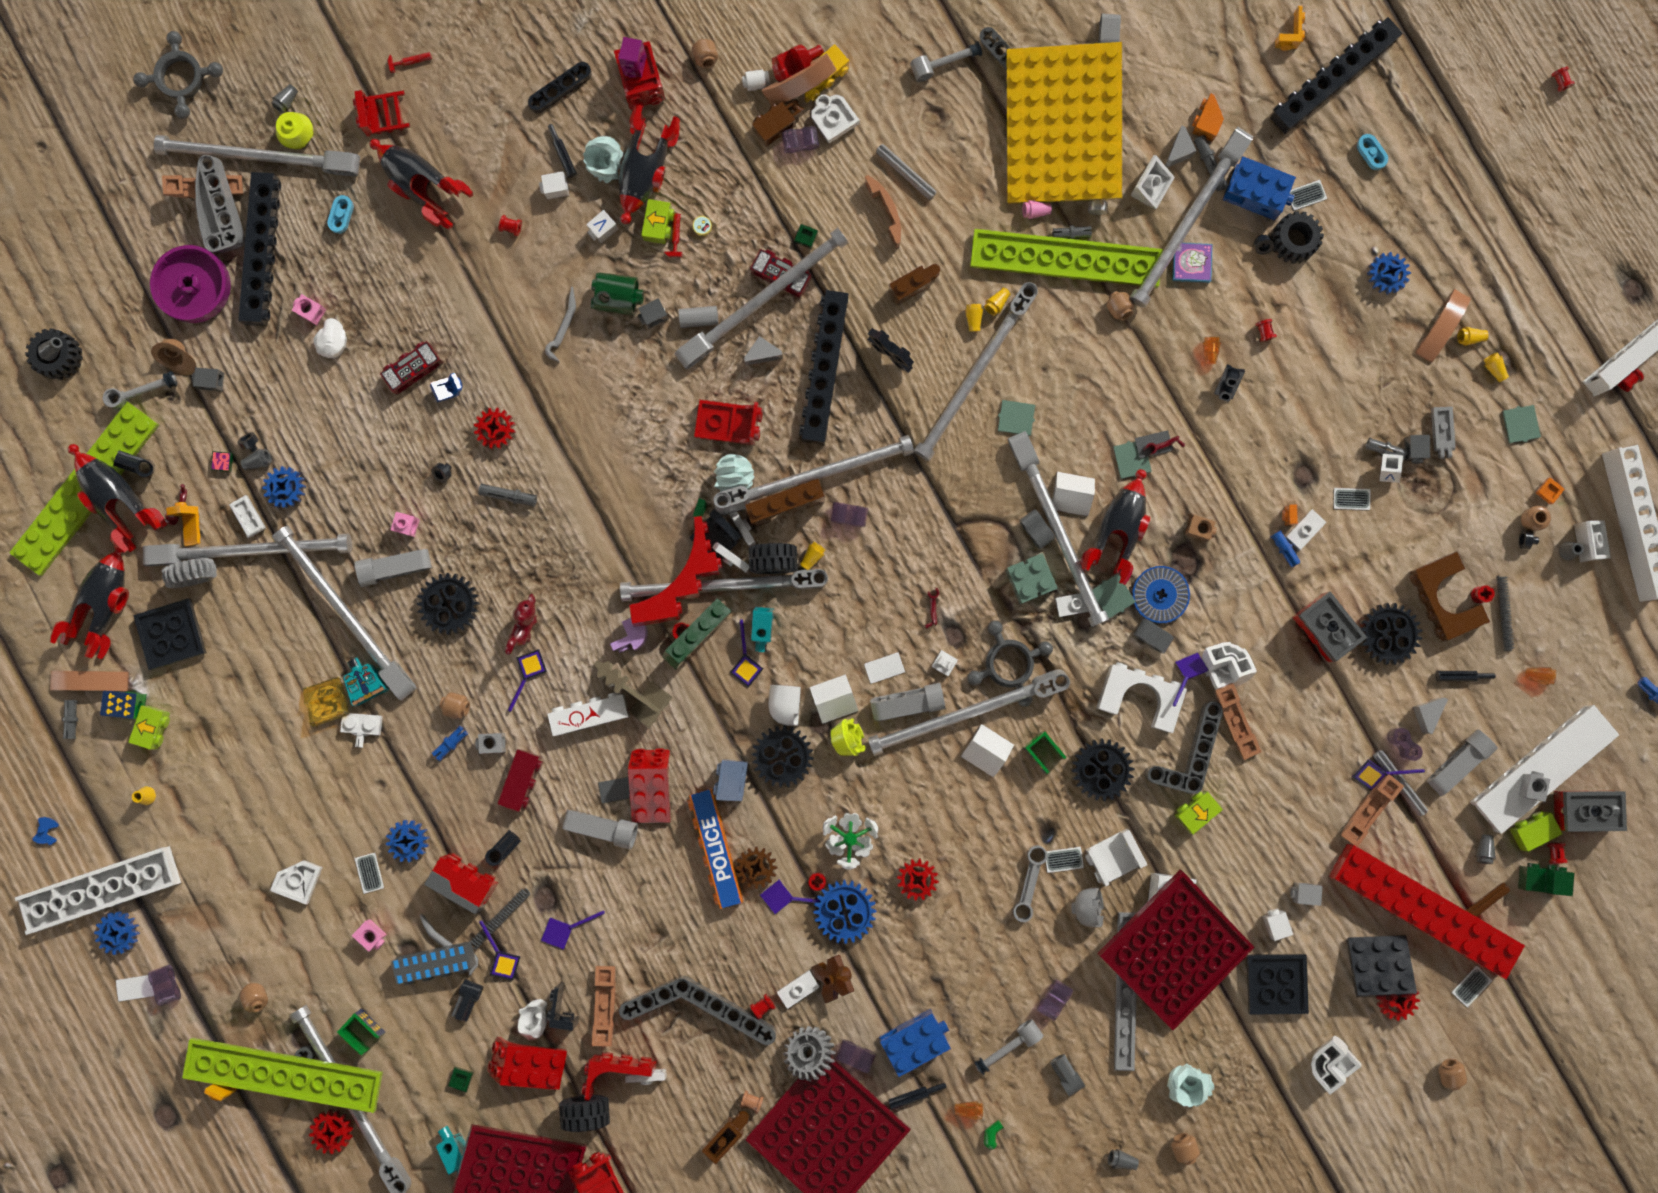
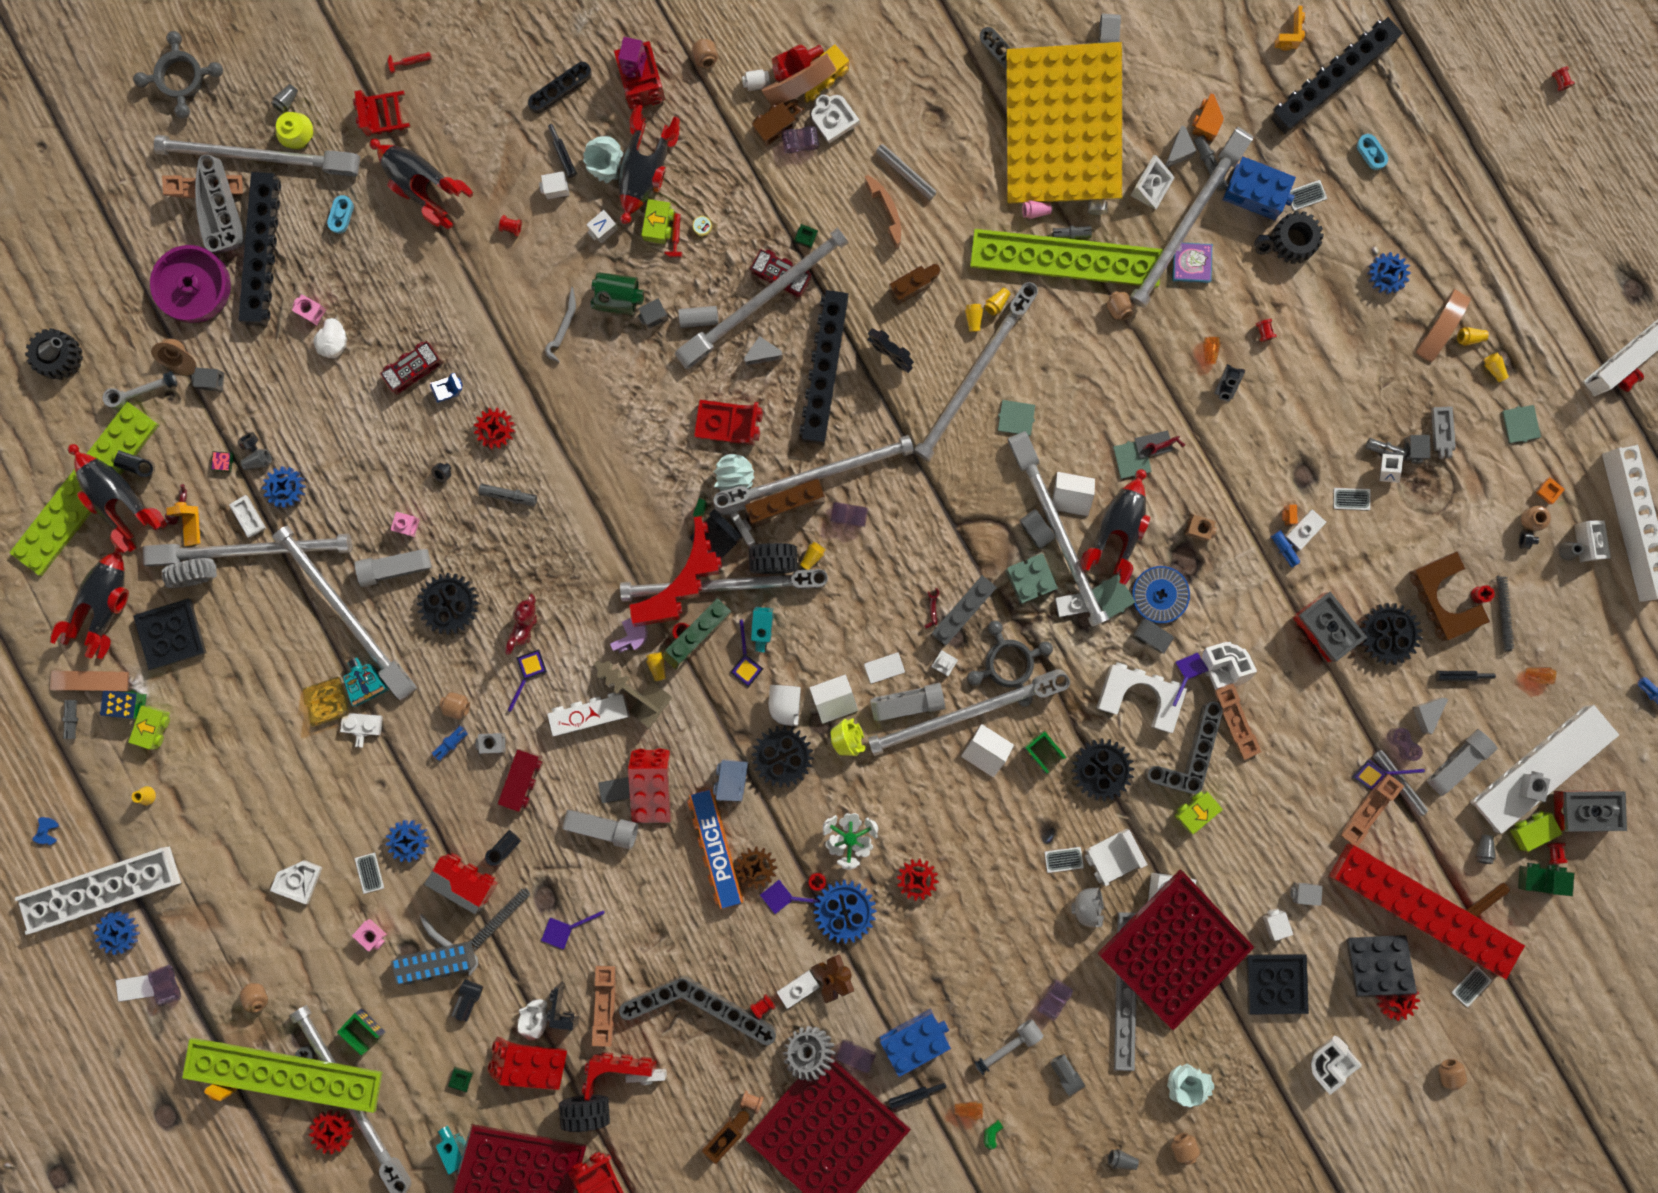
(504, 963): piece -> none
(656, 665): none -> yellow cone
(730, 558): white plate -> none
(924, 68): light grey piece -> none
(963, 610): none -> dark grey brick
(1030, 883): light grey piece -> none

